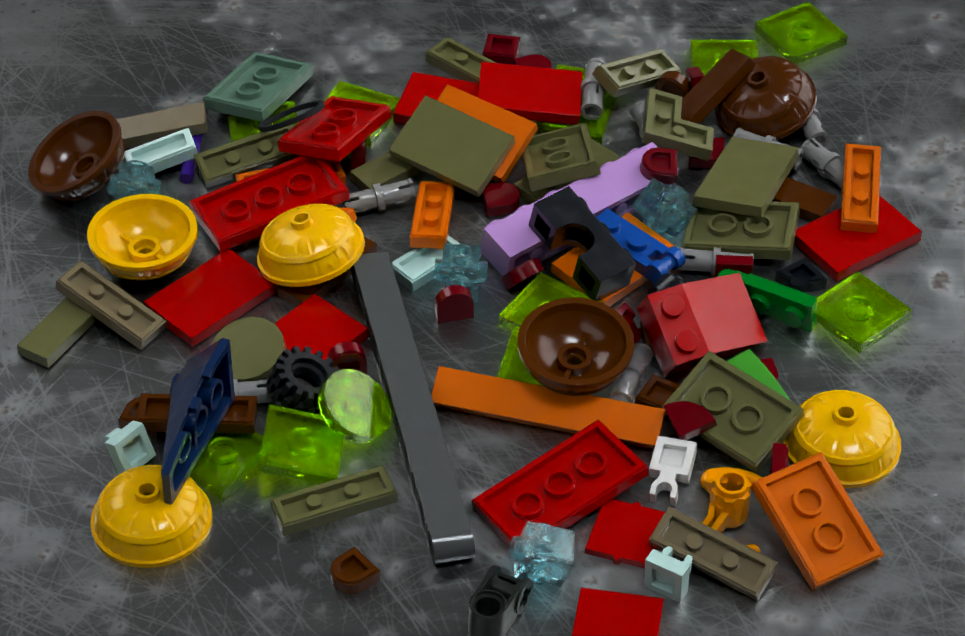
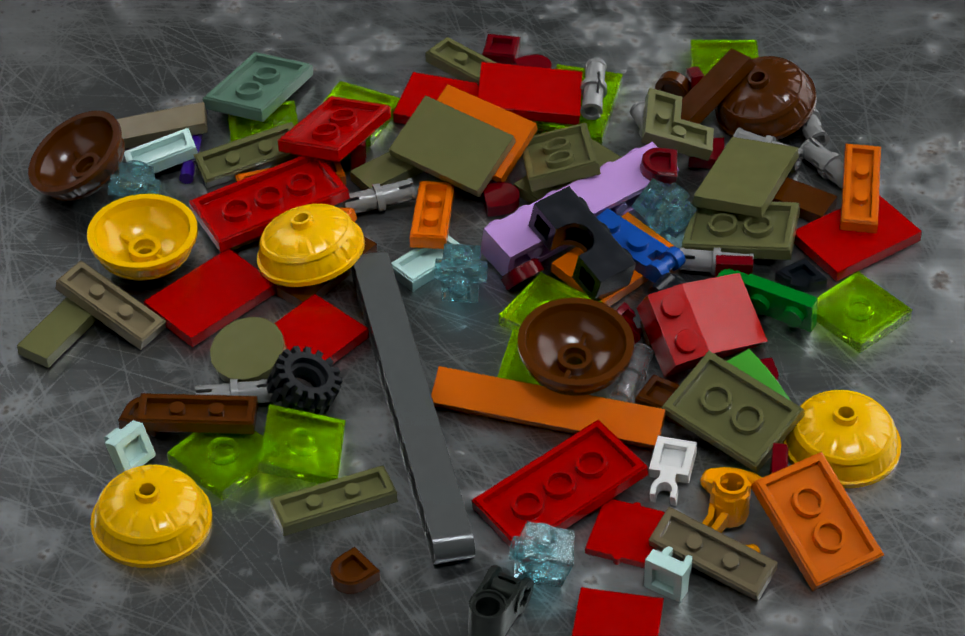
(197, 407): dark blue wedge -> none
(265, 127): black piece -> none
(348, 356): dark red tile -> none
(354, 406): clear neon green tile -> none
(453, 304): dark red tile -> none
(634, 72): olive tile -> none
(689, 418): dark red tile -> none
(801, 33): clear neon green tile -> none

